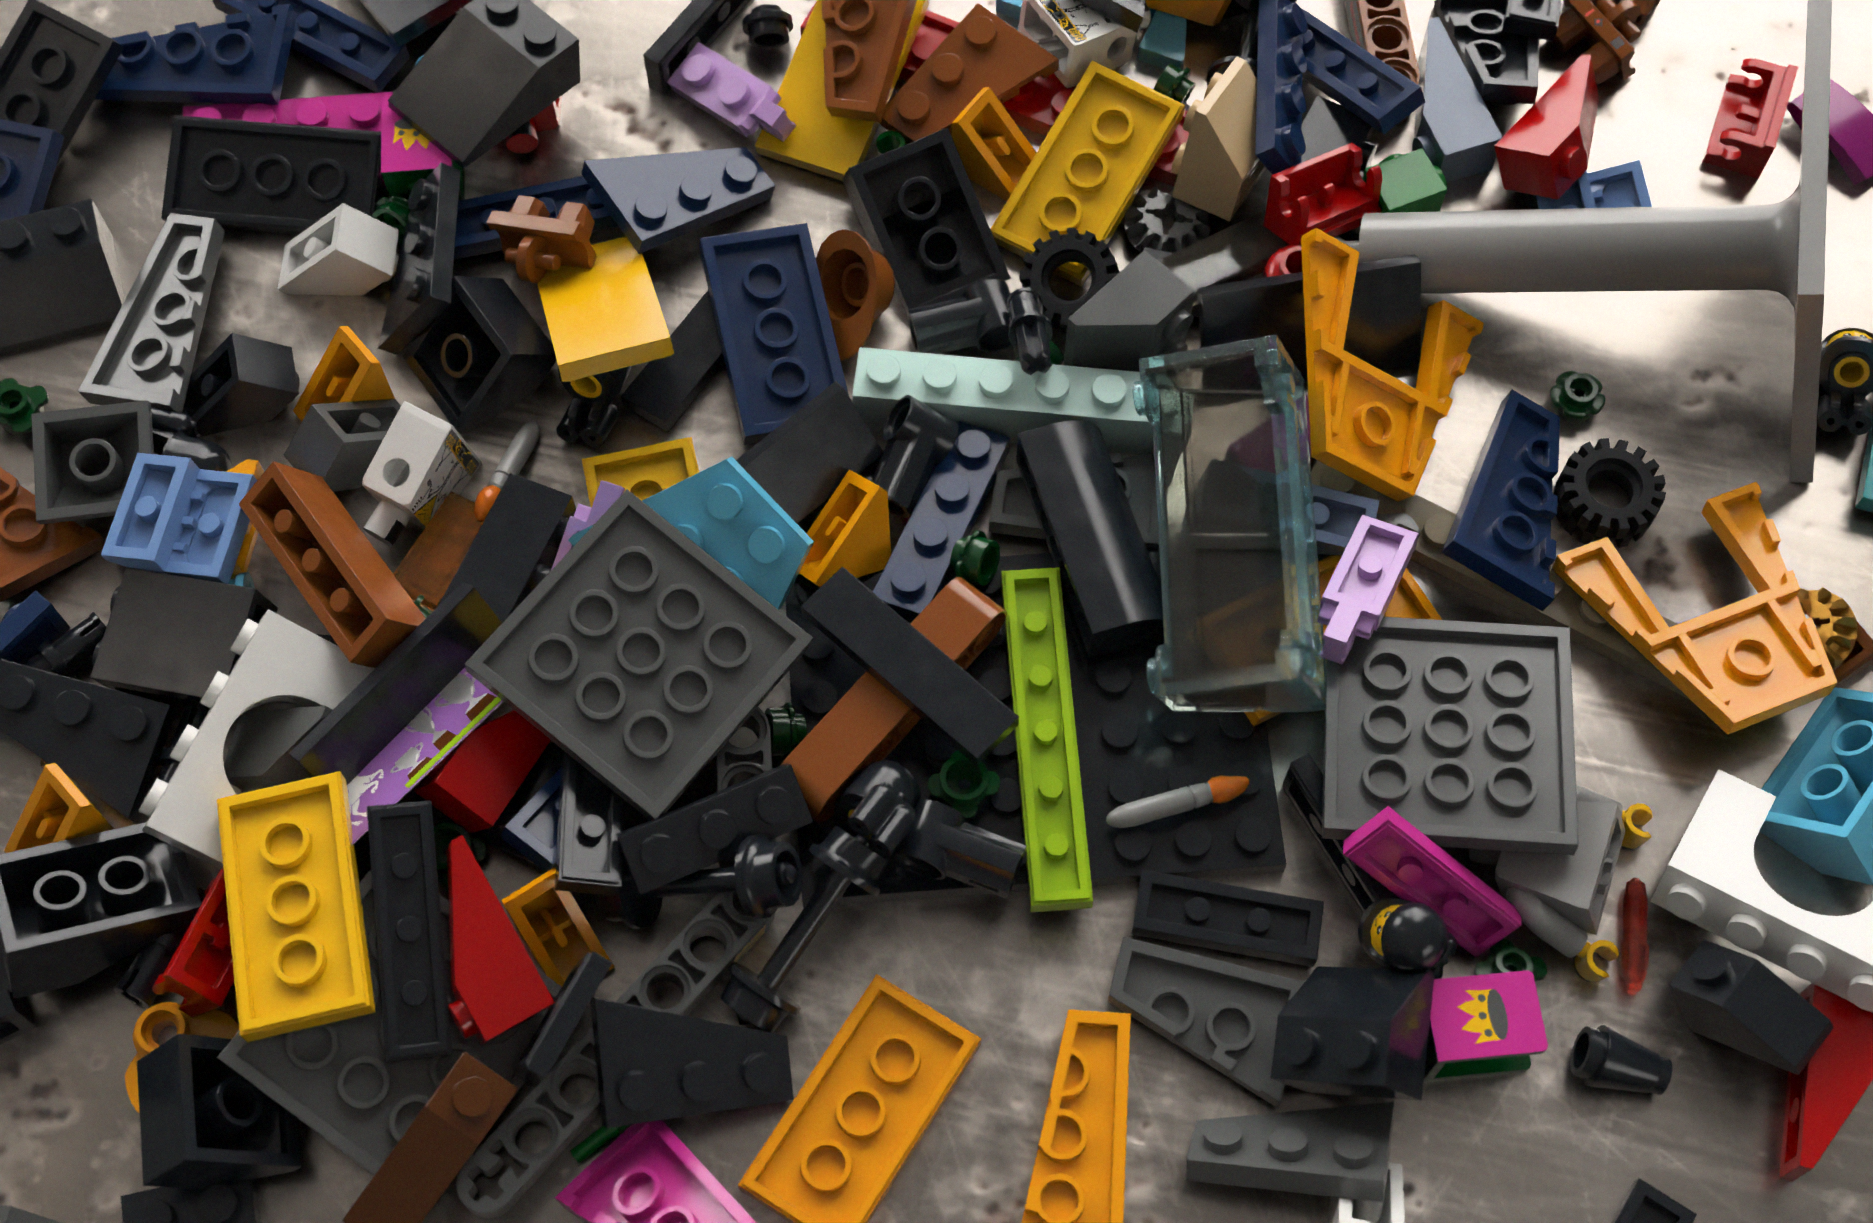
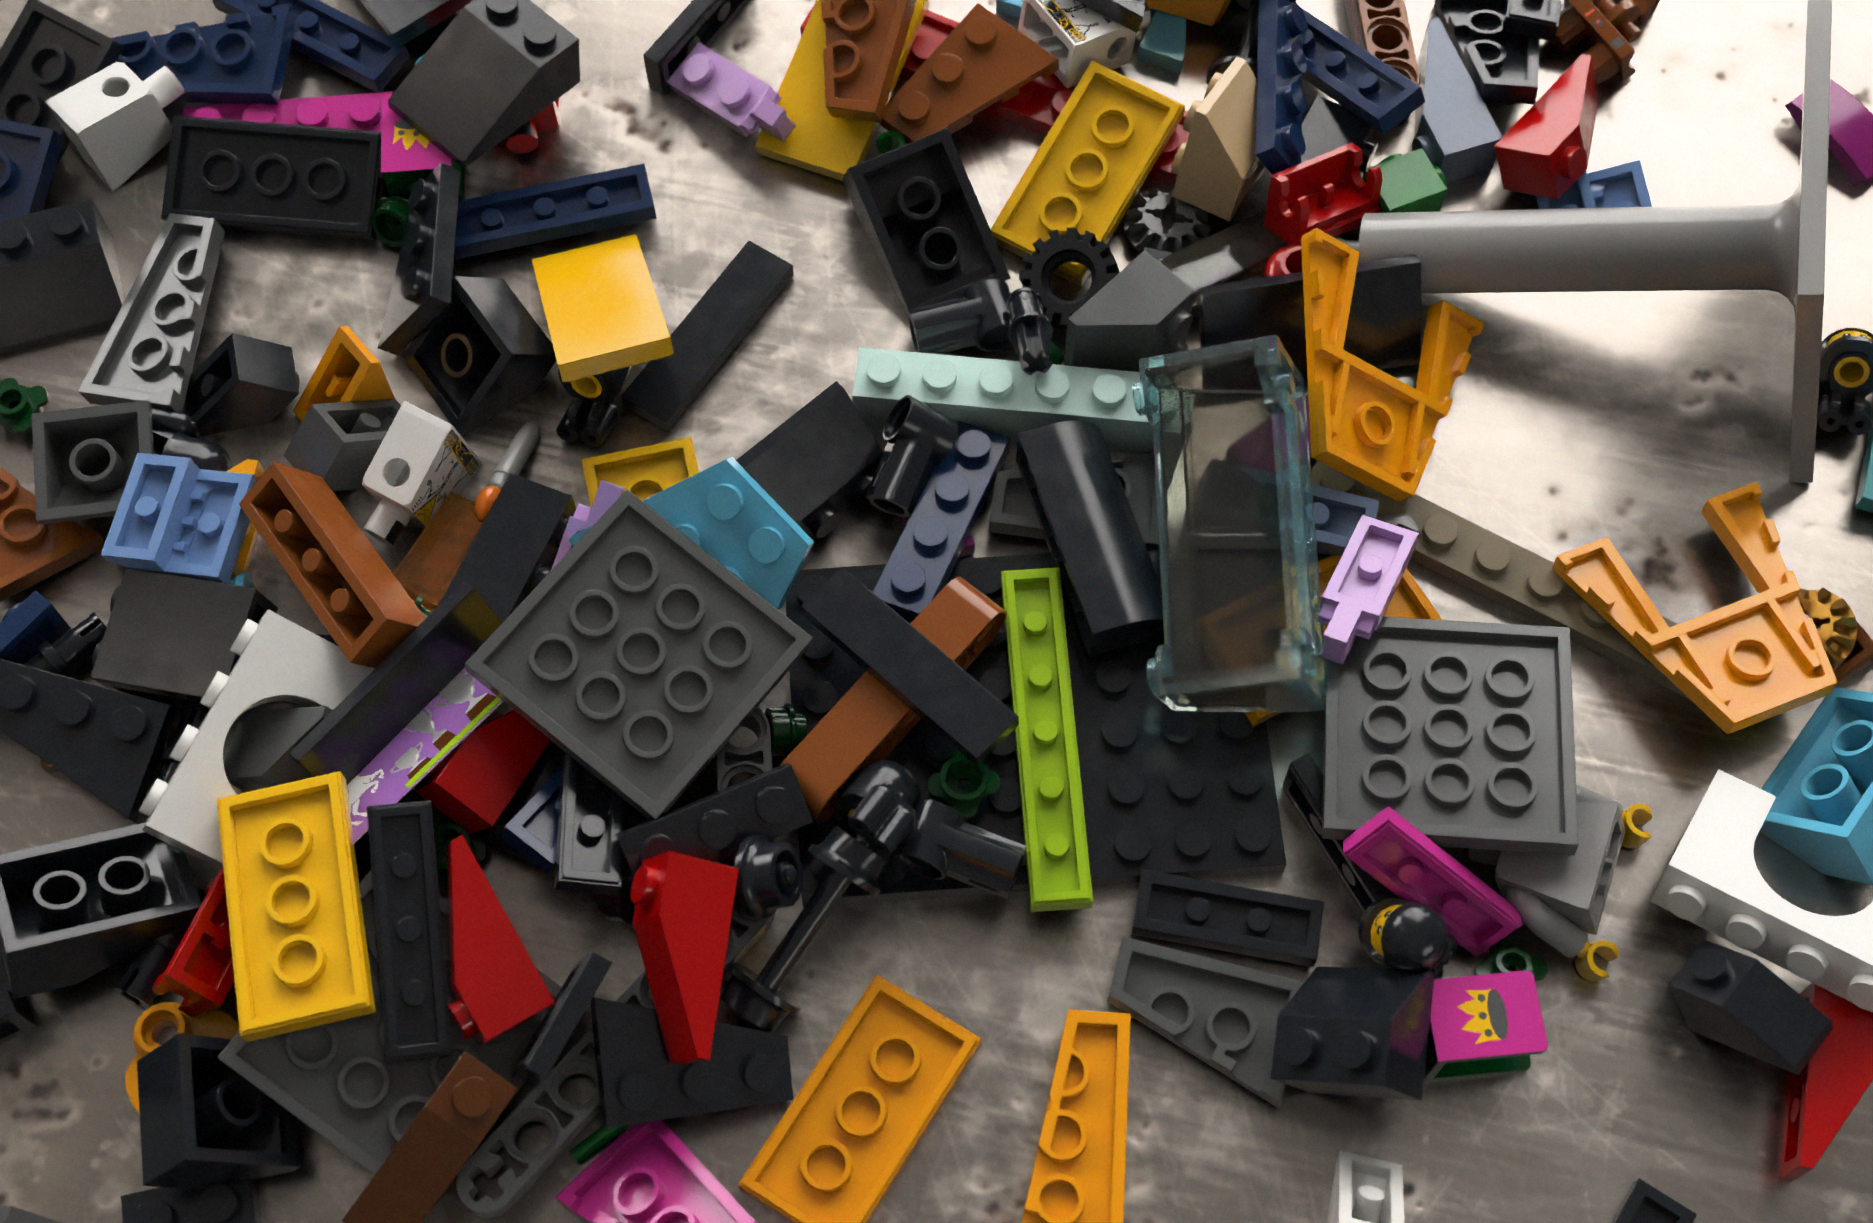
(55, 813): light orange slope -> none
(117, 119): none -> white torso
(340, 255): white slope -> none
(542, 242): dark orange hips -> none
(552, 926): light orange slope -> none
(676, 192): wing -> none
(683, 942): none -> red slope
(767, 26): black plate -> none
(770, 323): dark blue plate -> none
(850, 532): light orange slope -> none
(855, 286): dark orange piece -> none
(975, 558): dark green plate -> none
(991, 144): light orange slope -> none
(1175, 83): dark green plate -> none
(1215, 790): light grey piece -> none
(1301, 1151): dark grey wing -> none
(1510, 503): dark blue wing -> none
(1572, 407): dark green plate -> none
(1617, 1062): black cone -> none
(1618, 467): black tyre -> none
(1634, 946): clear red piece -> none
(1750, 117): hinge -> none

